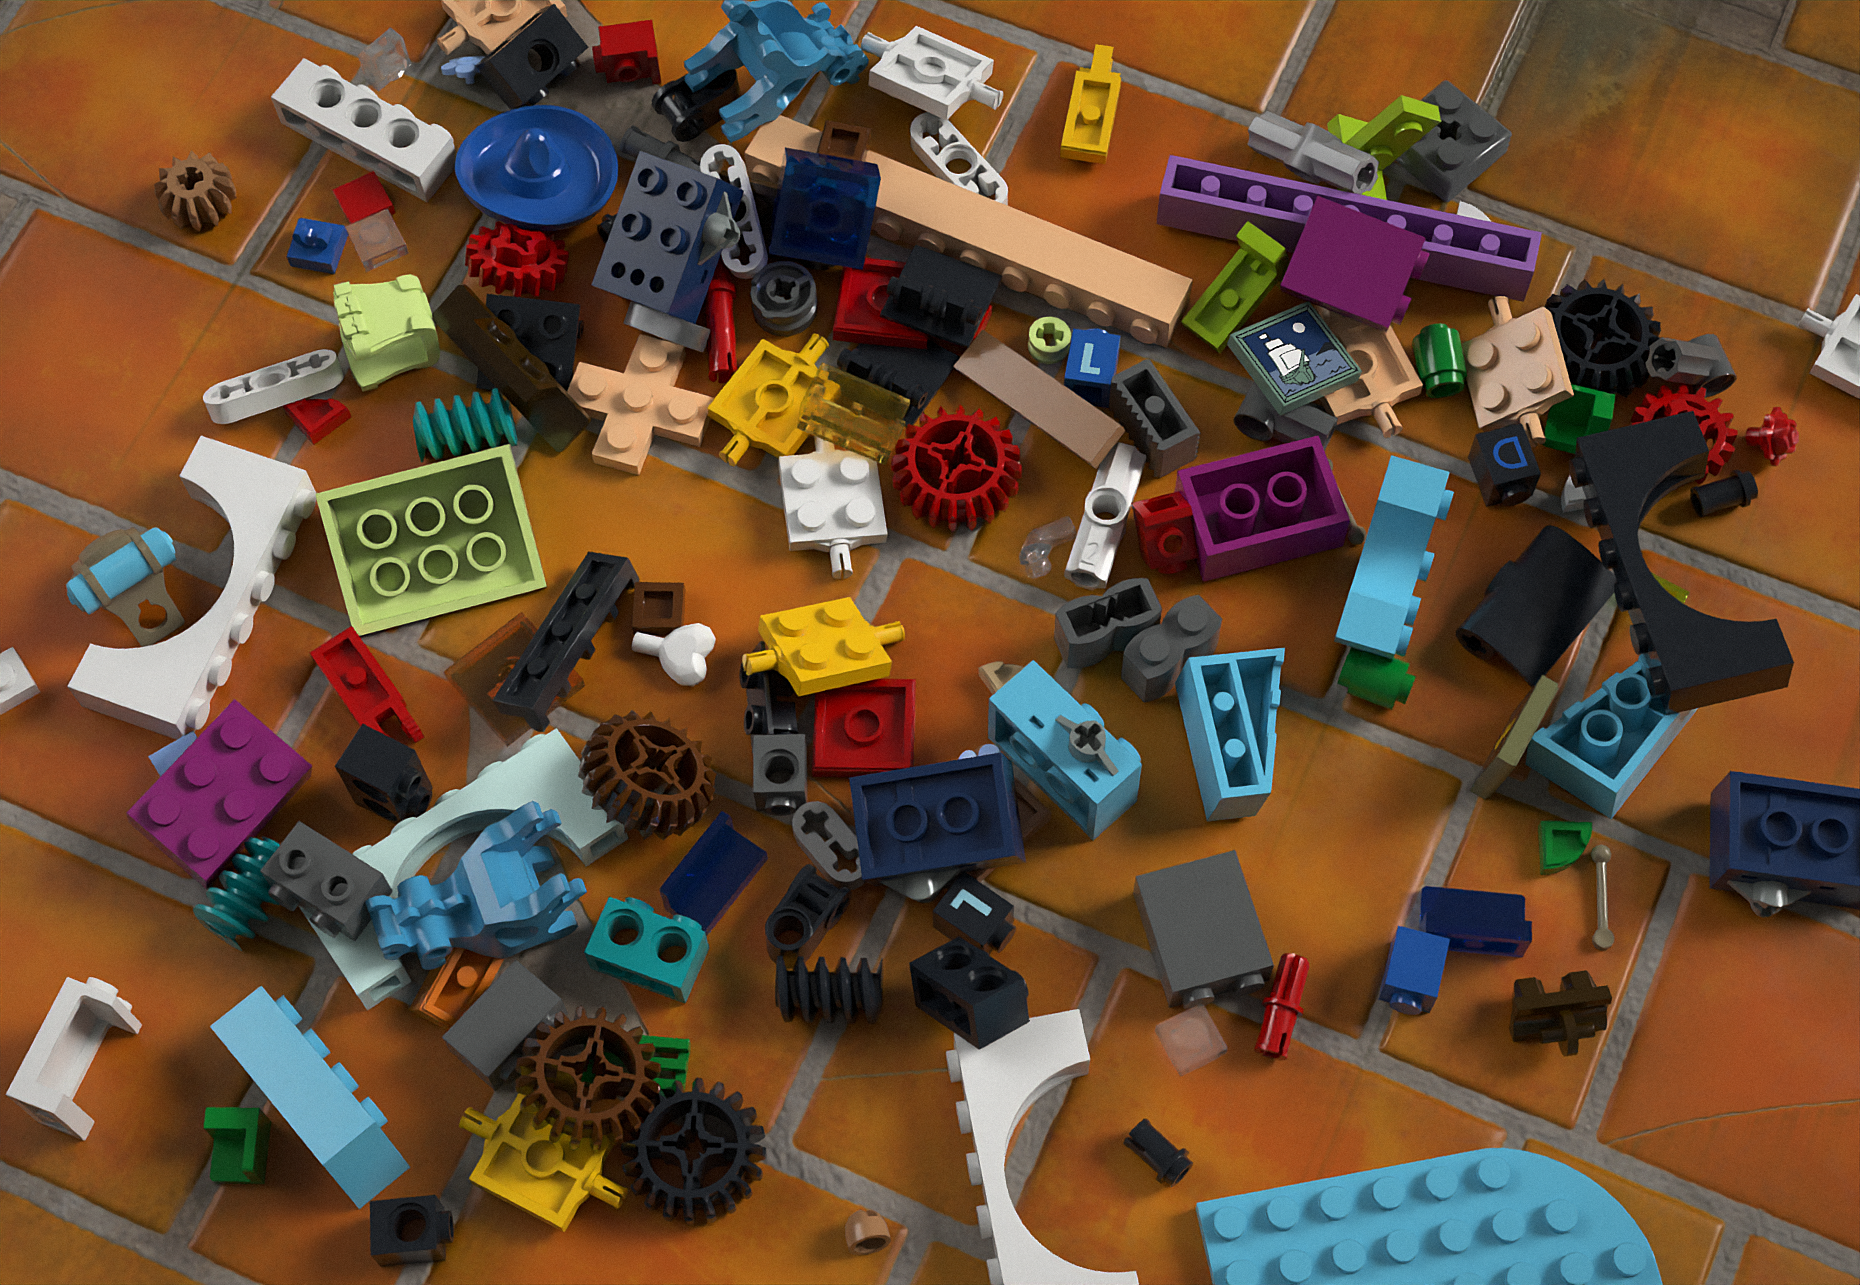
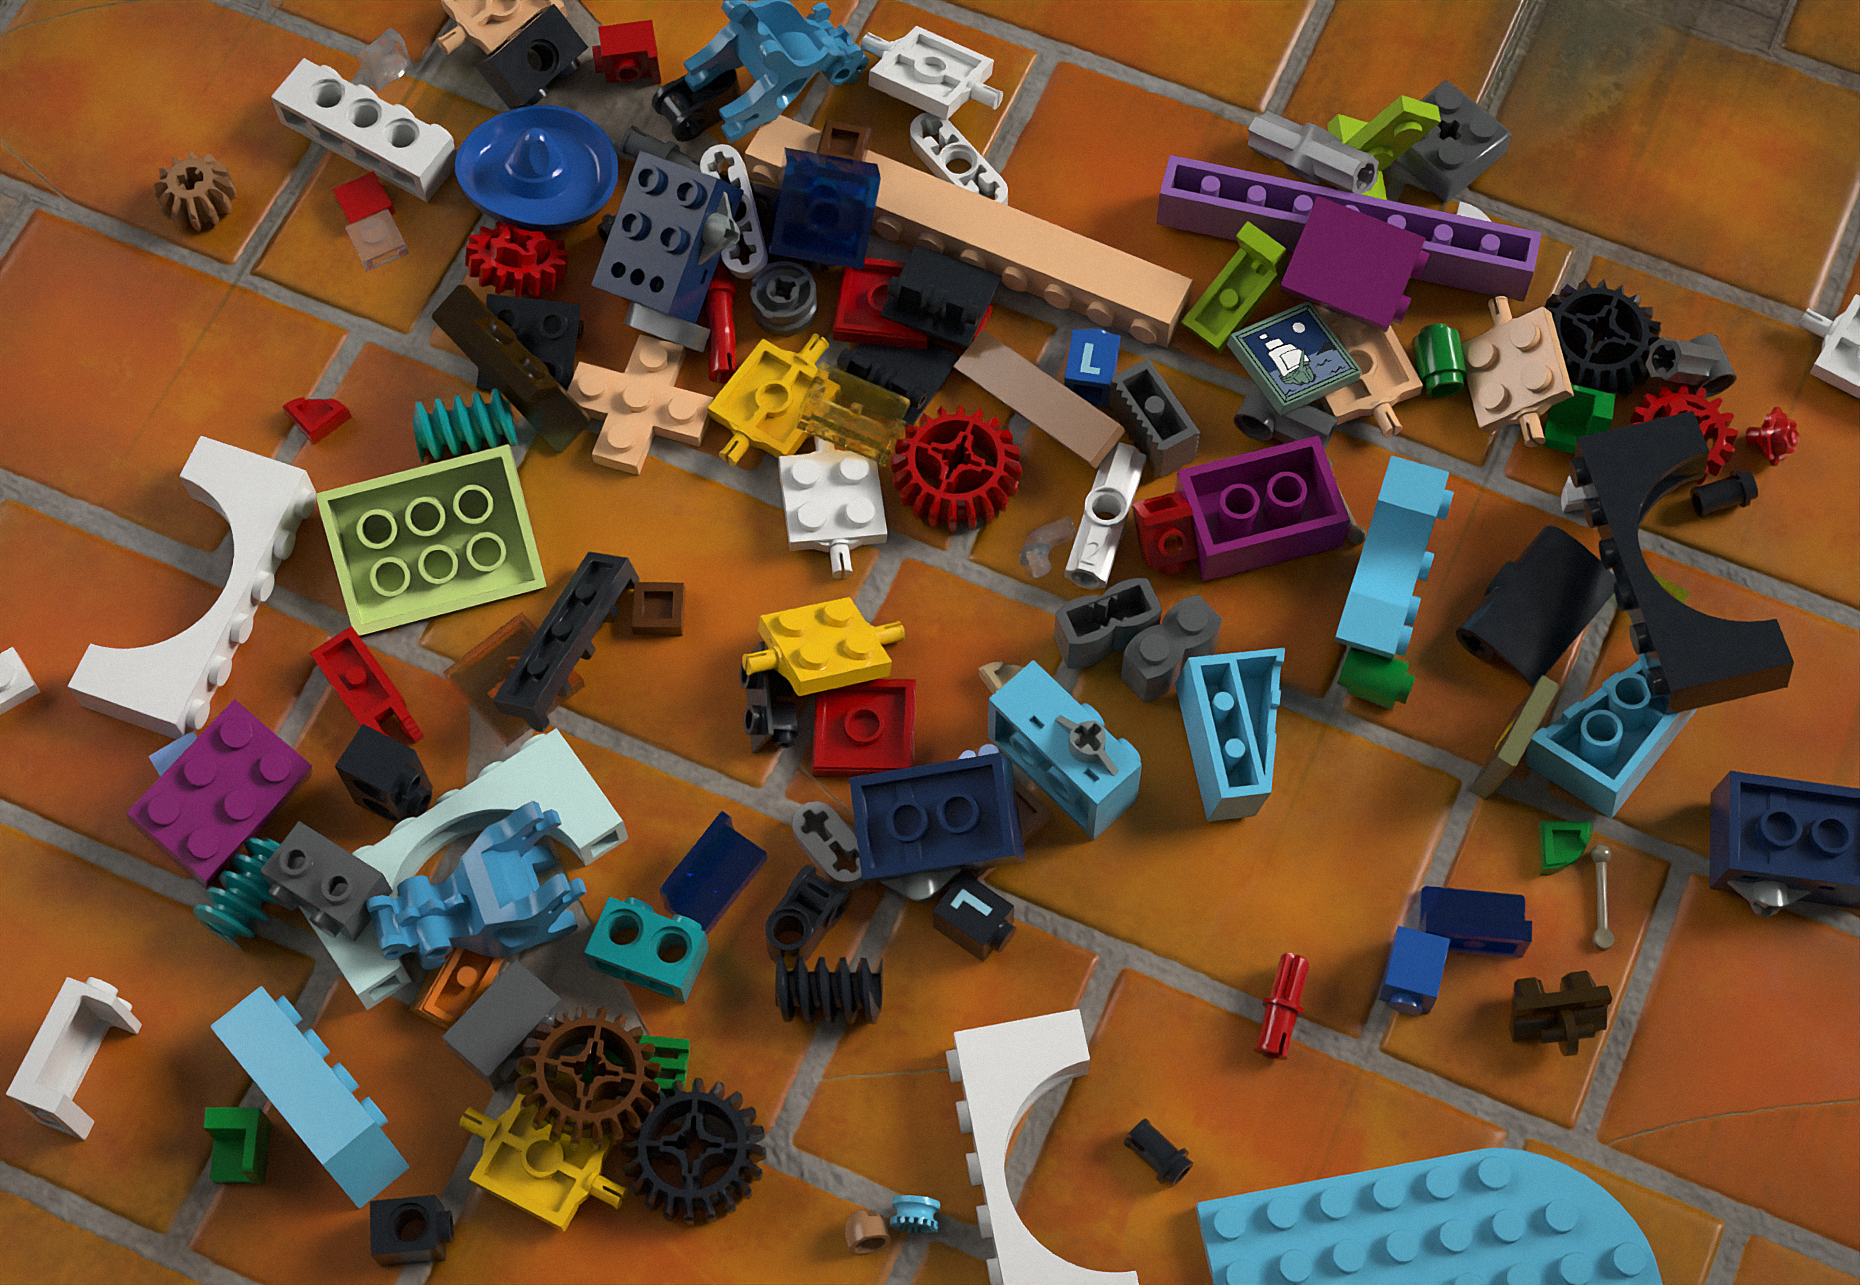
(121, 573): piece -> none
(273, 386): white beam -> none
(317, 245): blue tile -> none
(385, 329): yellowish green piece -> none
(463, 67): light blue plant -> none
(647, 775): reddish brown gear -> none
(680, 652): white rock -> none
(776, 754): dark grey brick -> none
(915, 1213): none -> medium azure bush
(969, 992): black brick -> none
(1036, 343): yellowish green bush -> none
(1092, 109): yellow hinge -> none
(1191, 1039): clear plate -> none
(1203, 930): dark grey brick -> none
(1504, 466): black brick -> none

